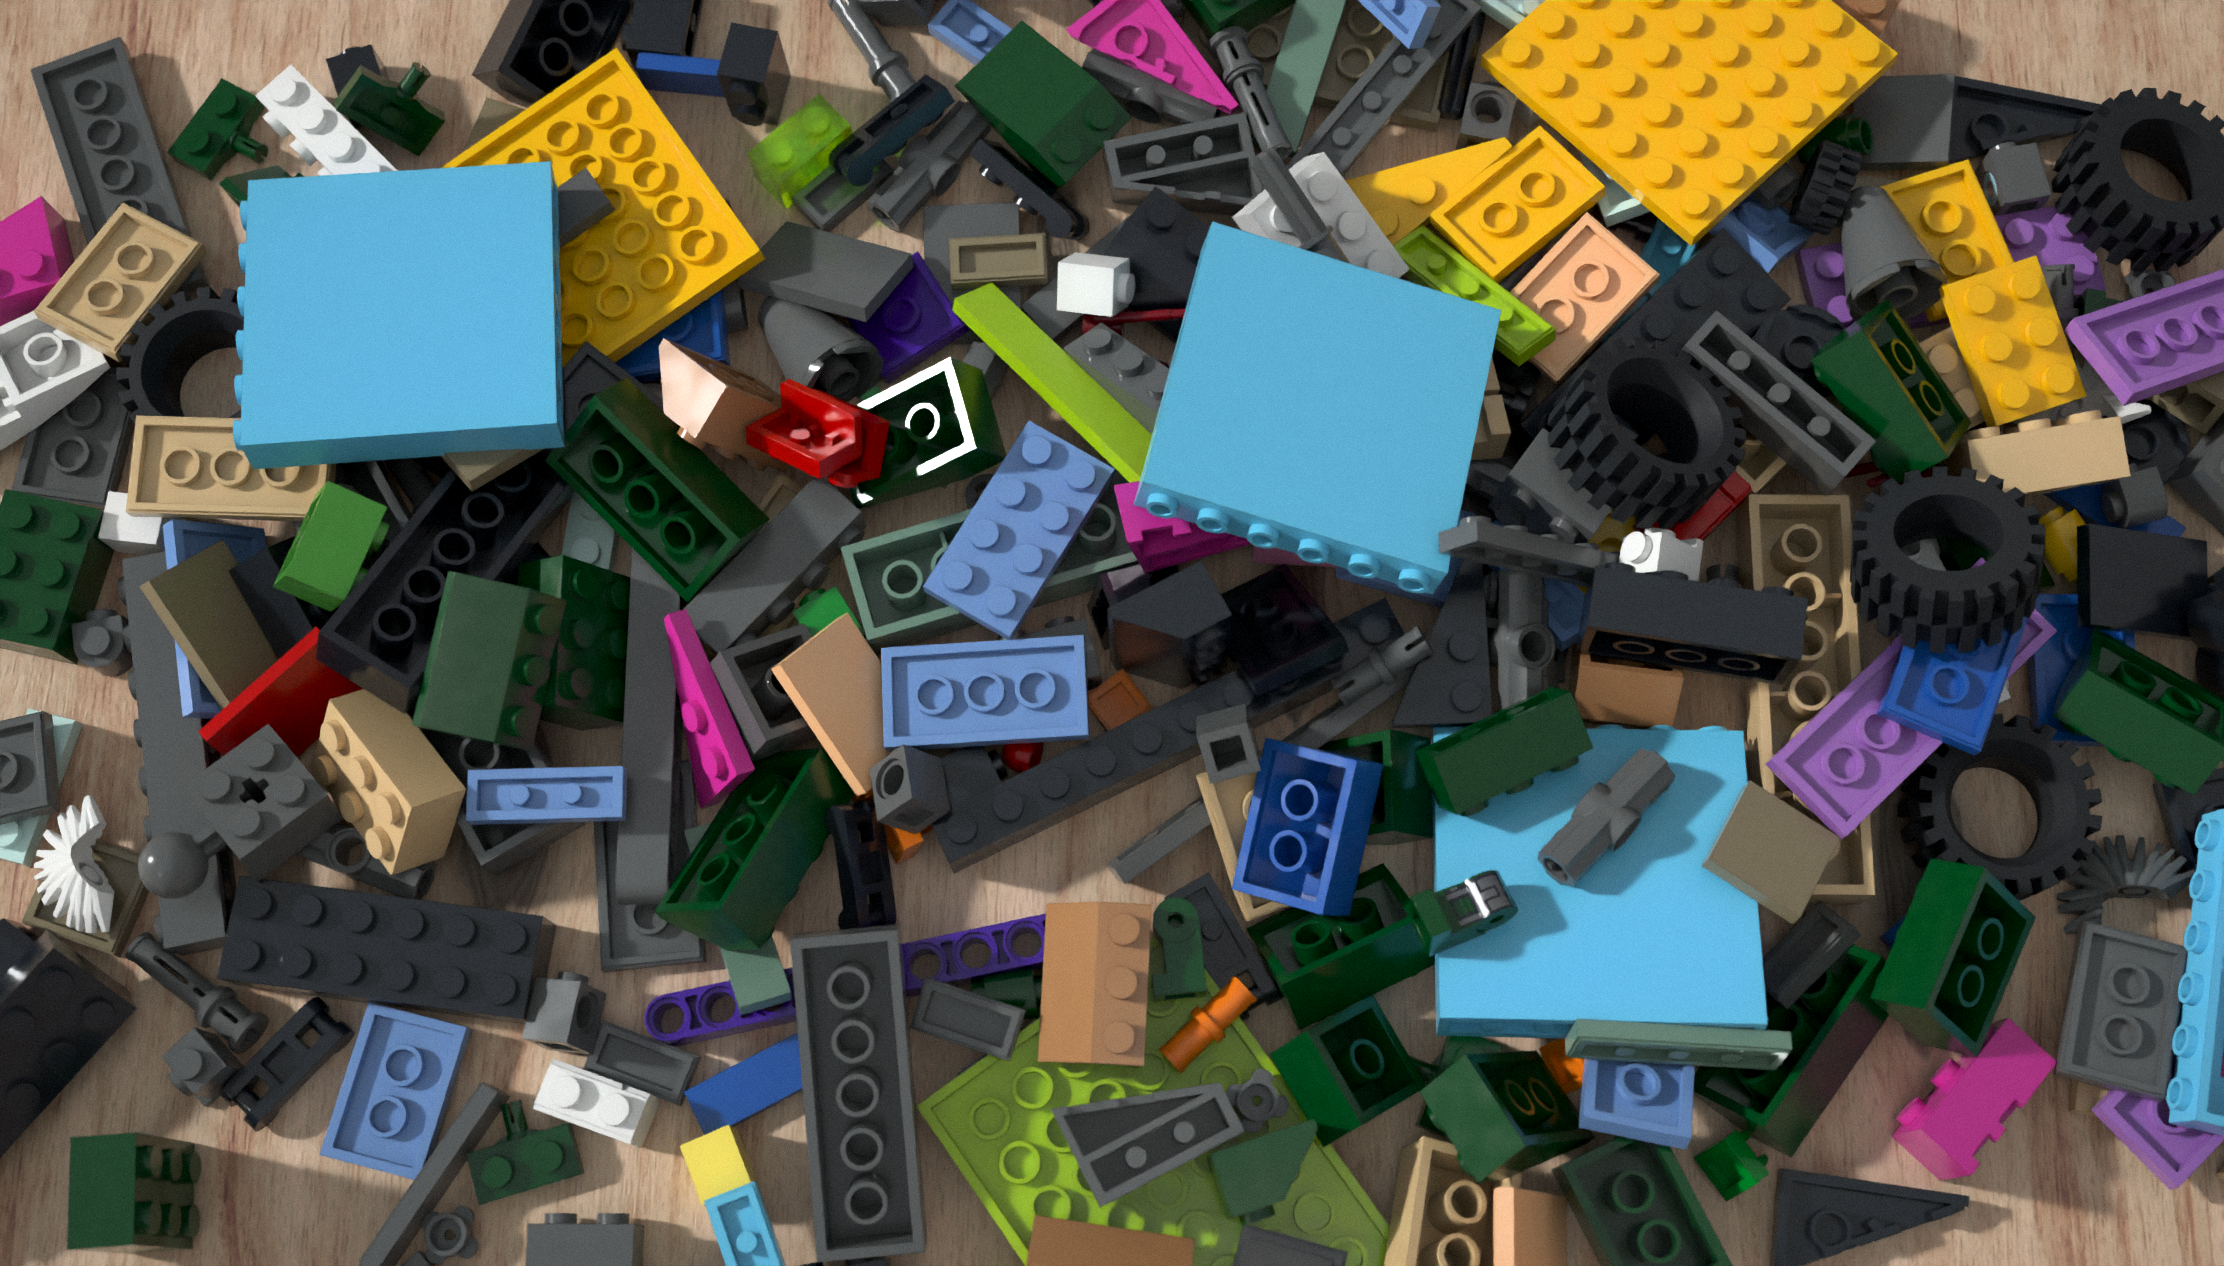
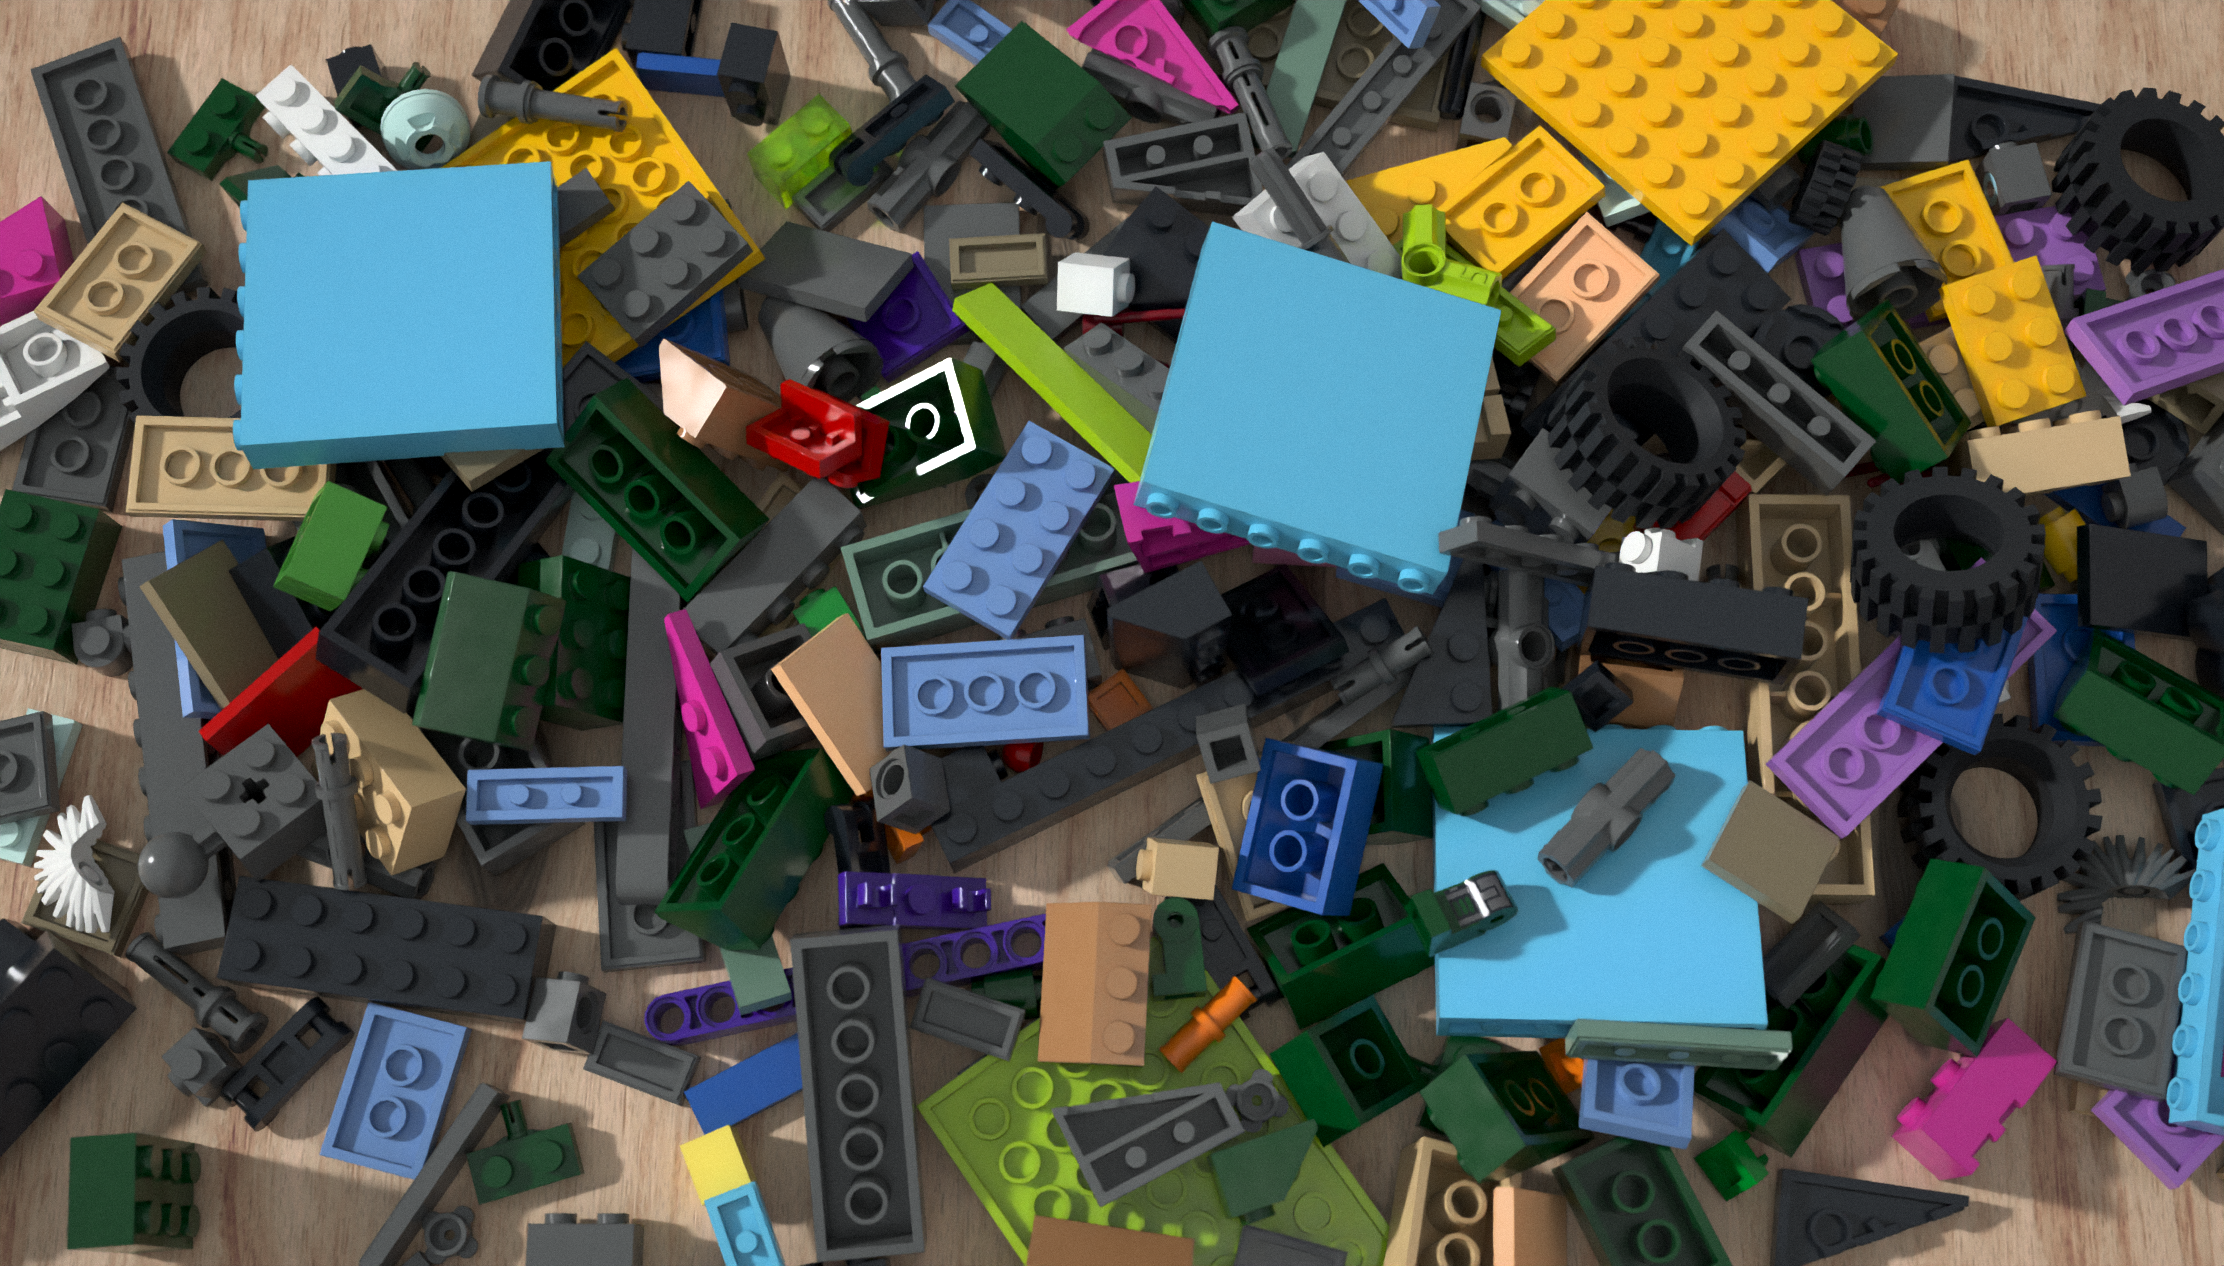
(130, 533): white brick -> none
(337, 793): none -> dark grey pin
(422, 114): none -> light aqua piece
(531, 103): none -> dark grey pin
(596, 1103): white brick -> none
(665, 263): none -> dark grey plate
(912, 901): none -> dark purple plate
(1178, 868): none -> tan brick
(1426, 261): none -> lime piece
(1599, 695): none -> black plate

